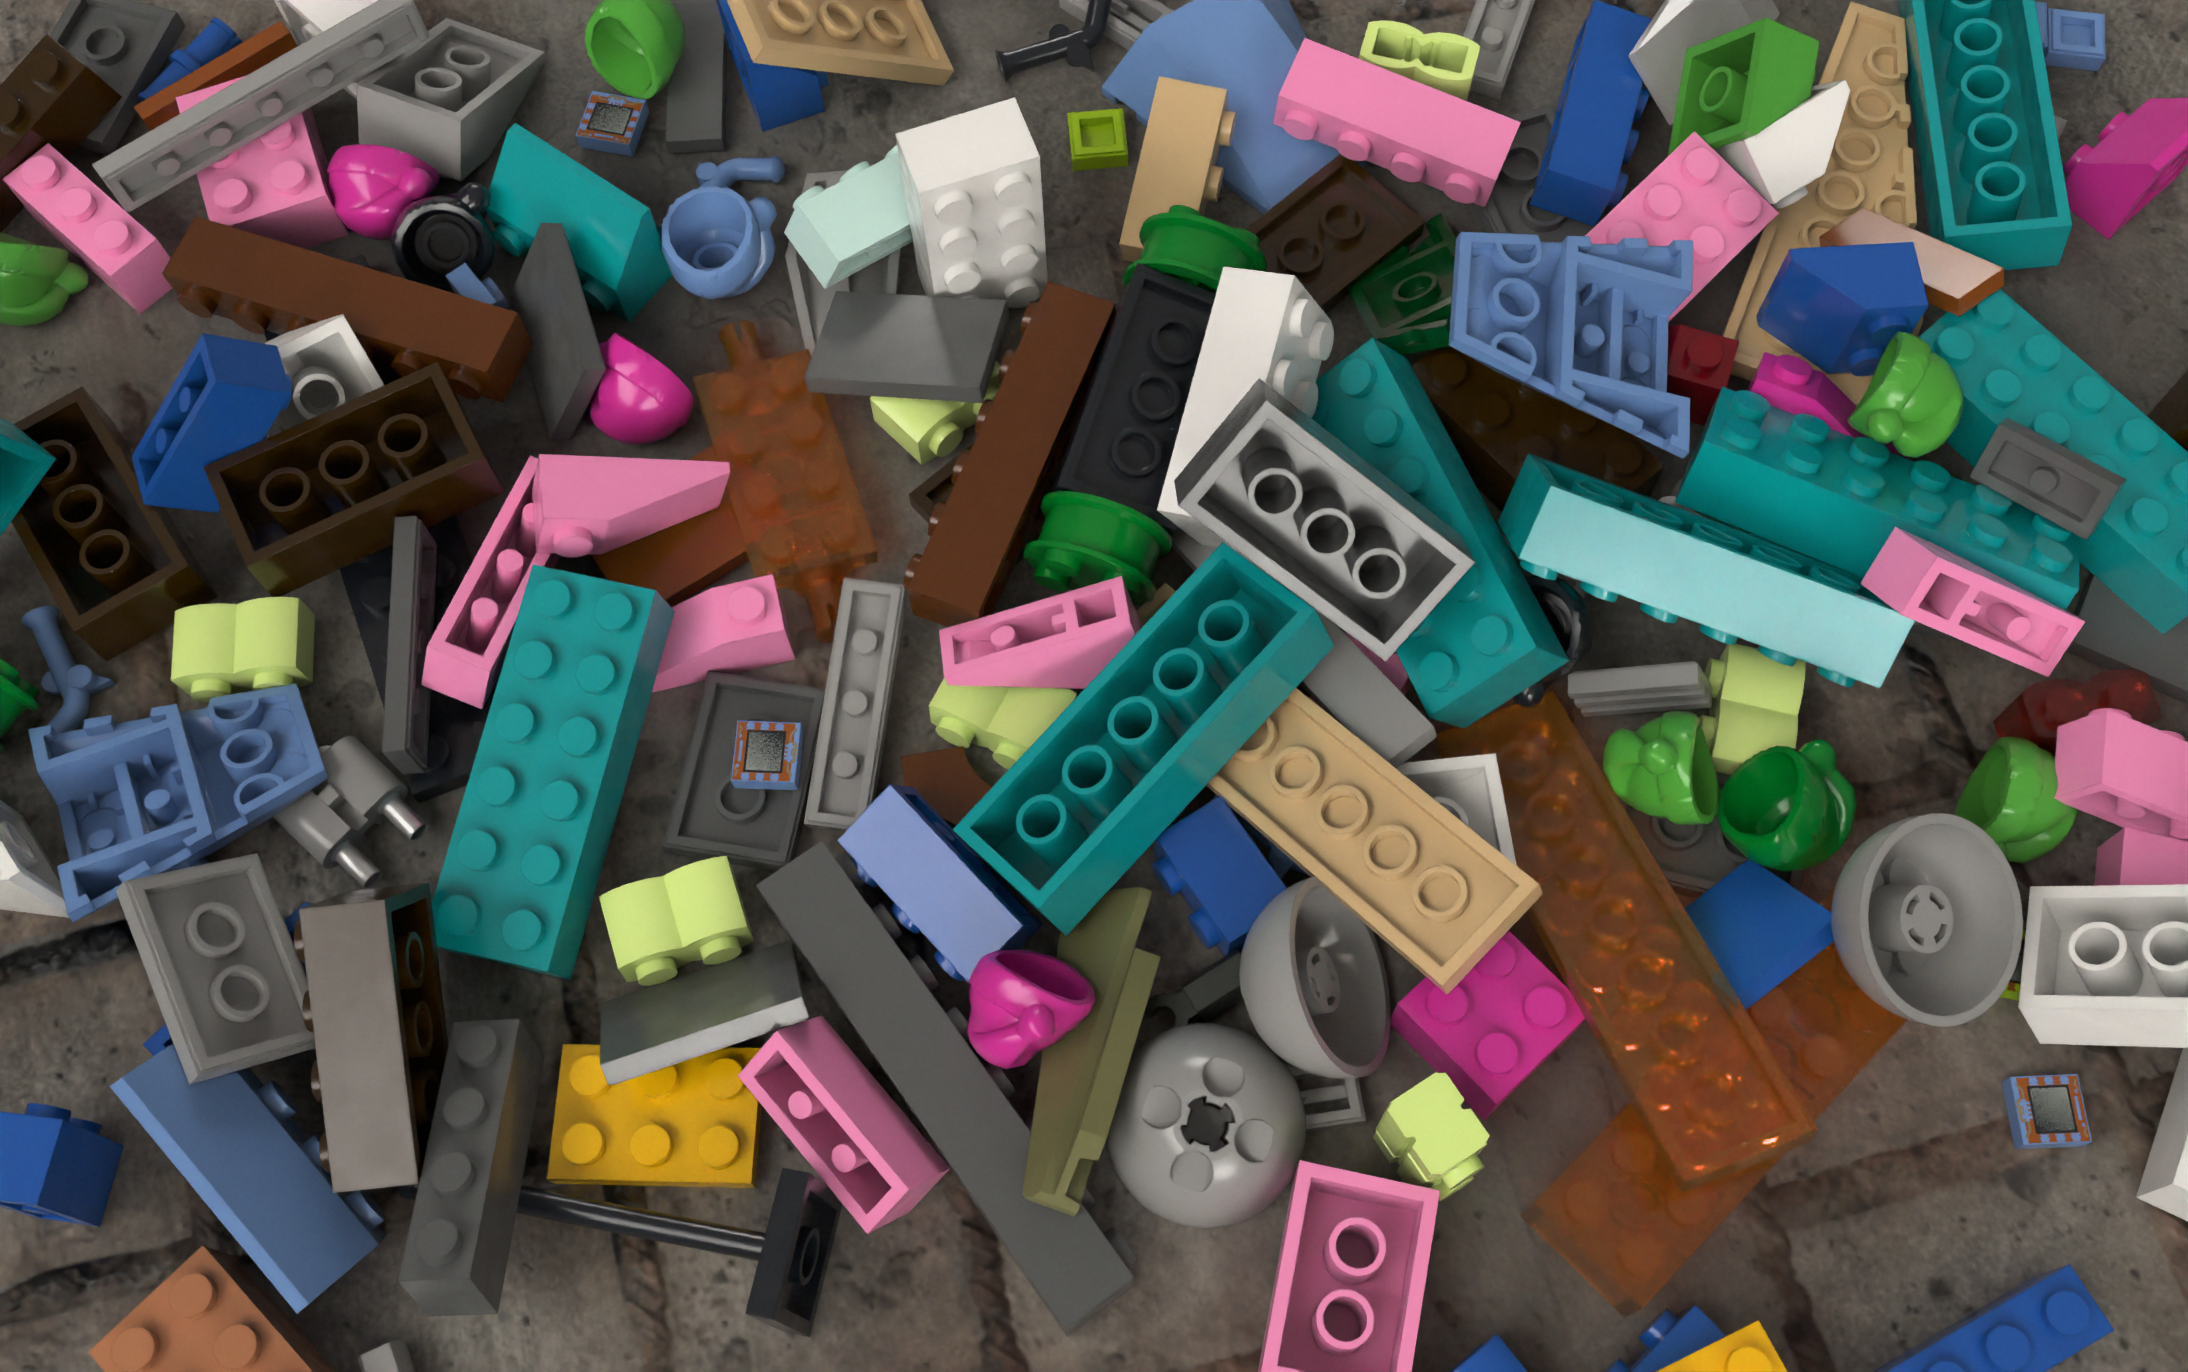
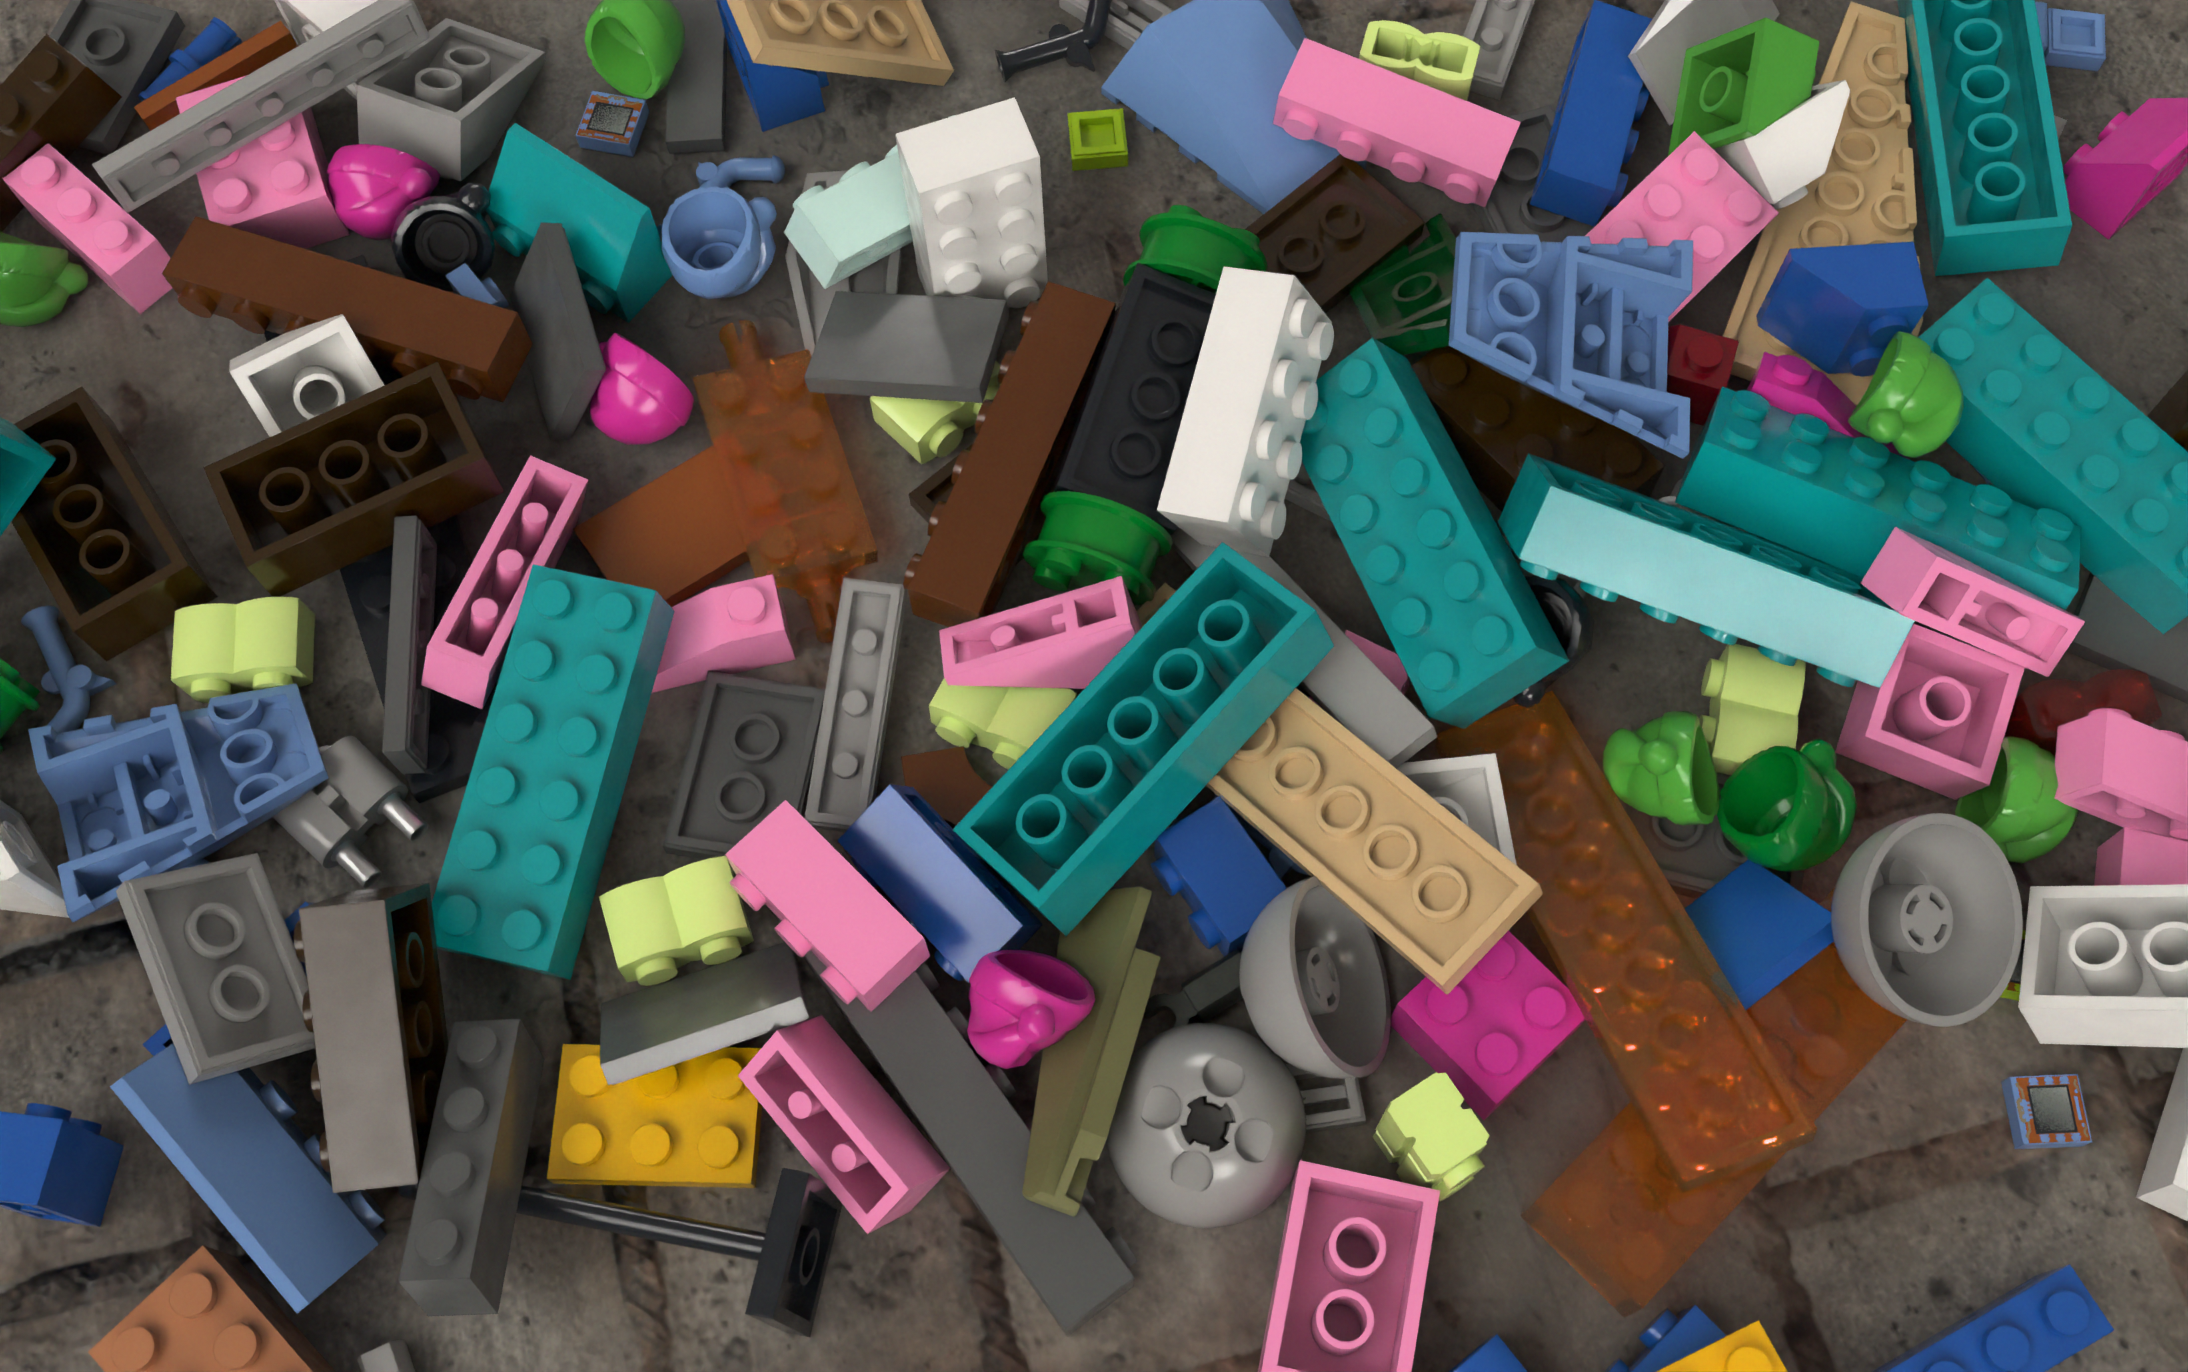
(214, 409): blue brick -> none
(610, 501): bright pink slope -> none
(767, 755): tile -> none
(826, 907): none -> bright pink brick
(1178, 155): tan brick -> none
(1322, 520): dark grey brick -> none
(1640, 689): light grey tile -> none
(1934, 715): none -> bright pink brick
(1949, 275): tile -> none
(2047, 478): dark grey plate -> none

